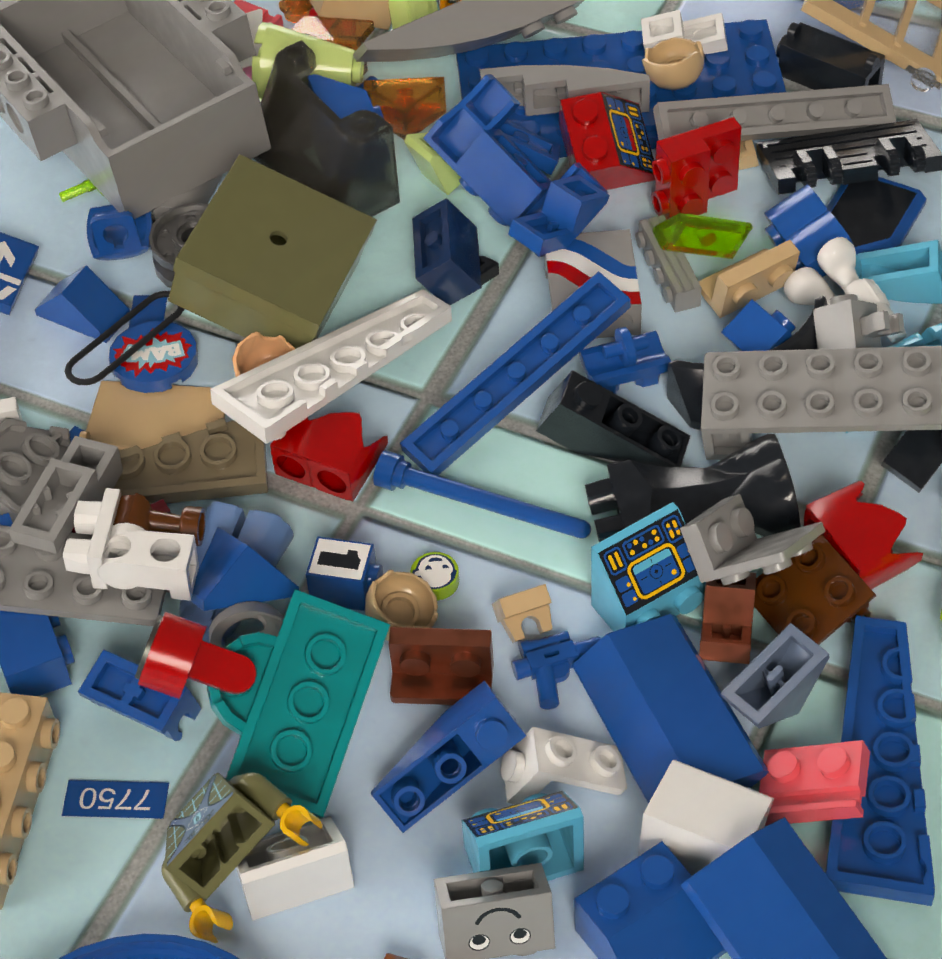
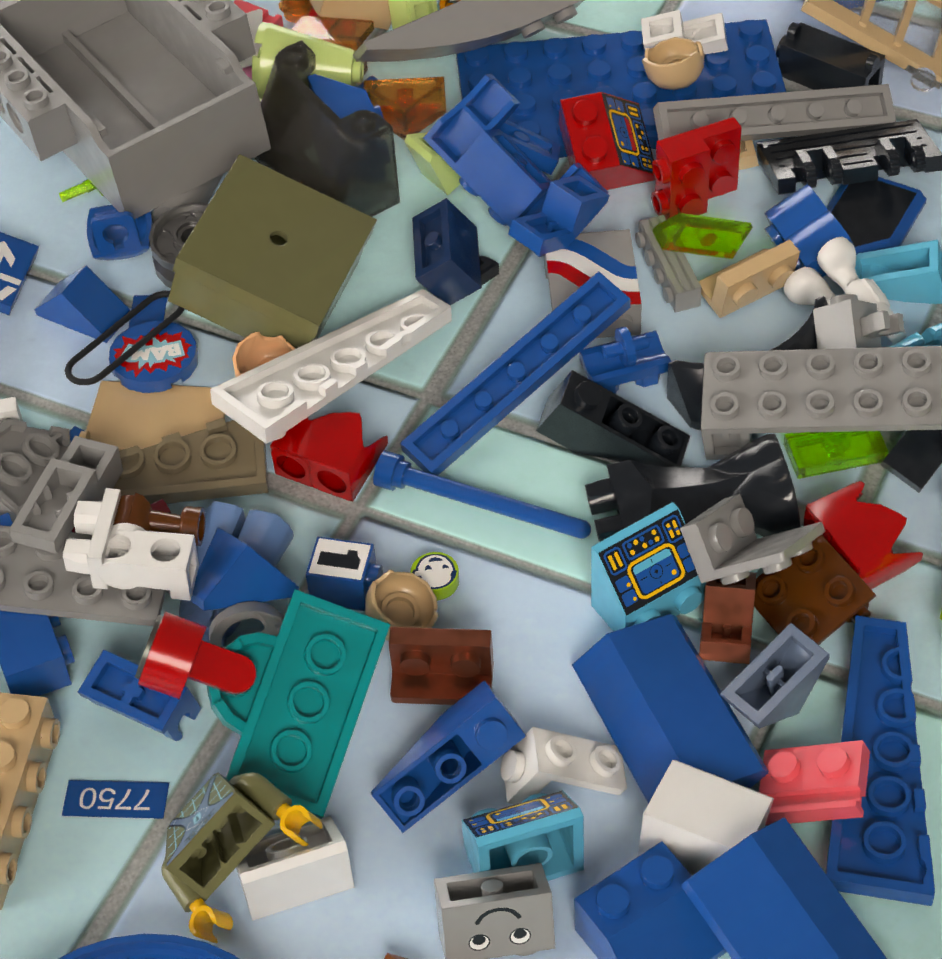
(521, 605): tan tile -> none
(543, 86): light grey slope -> none
(549, 663): blue piece -> none
(758, 330): blue brick -> none
(833, 451): none -> clear neon green plate

